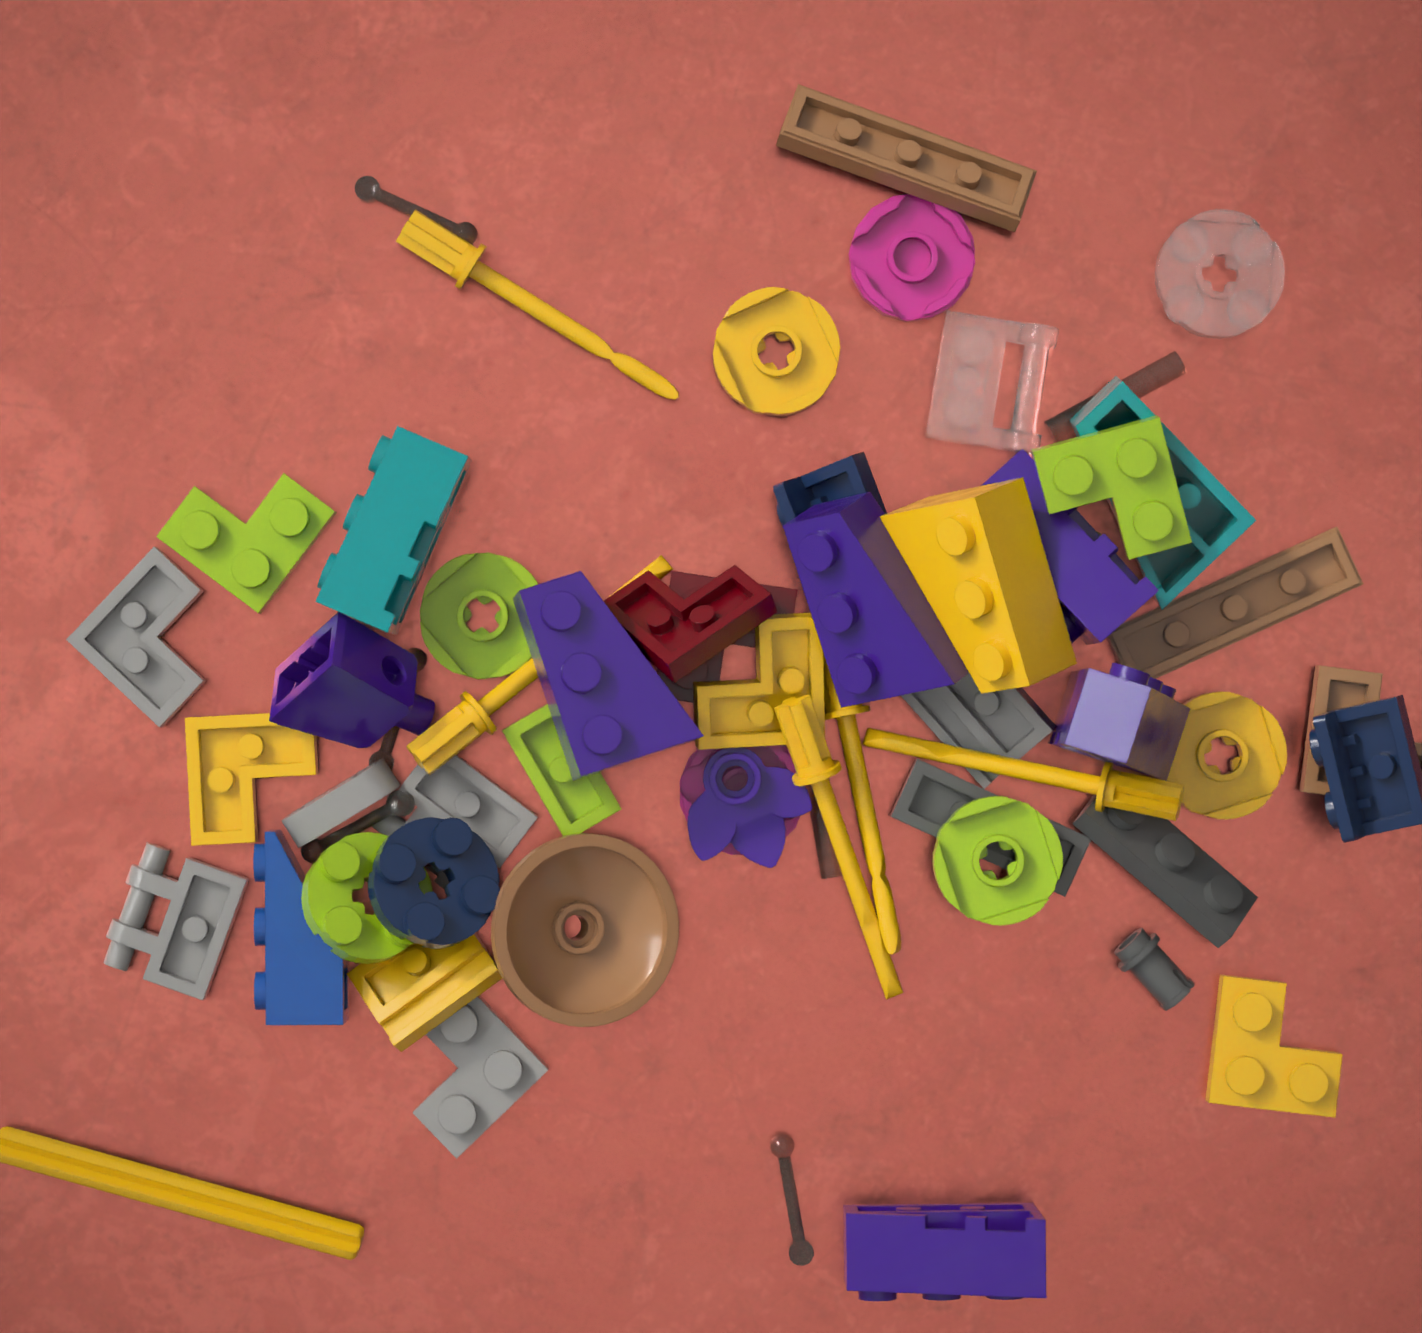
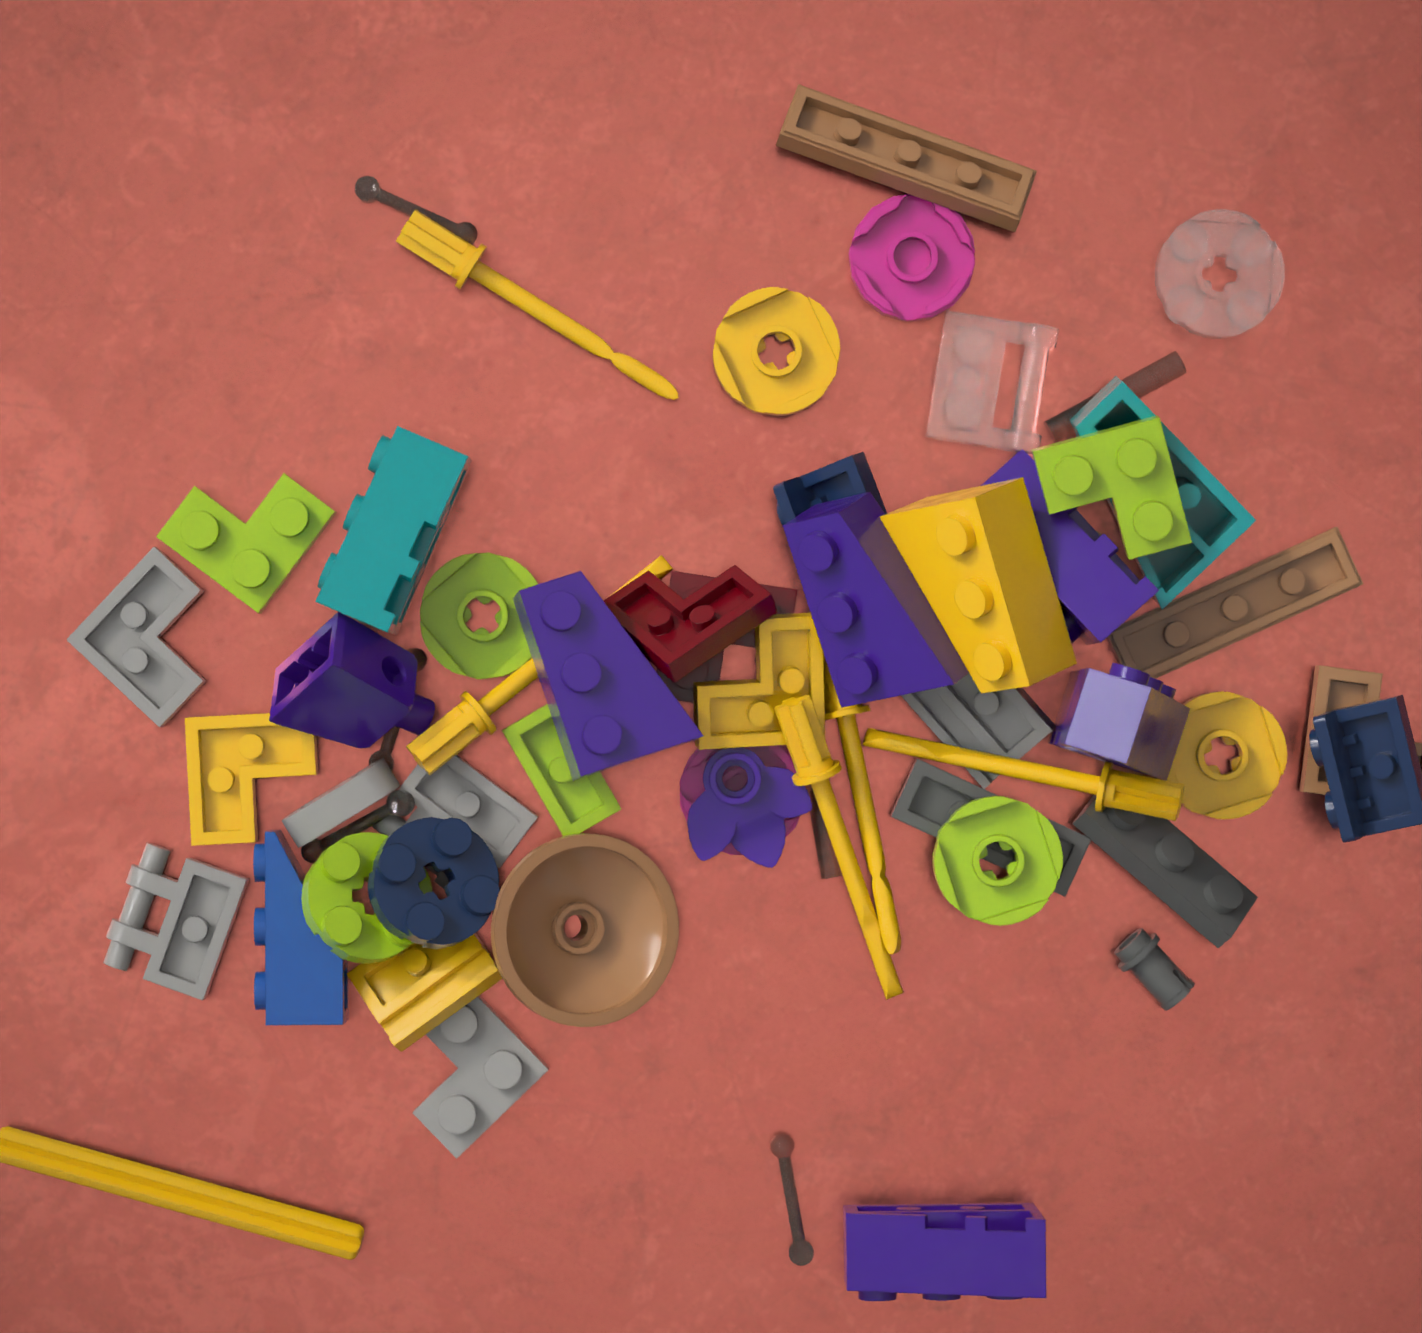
(1252, 1066): yellow plate -> none

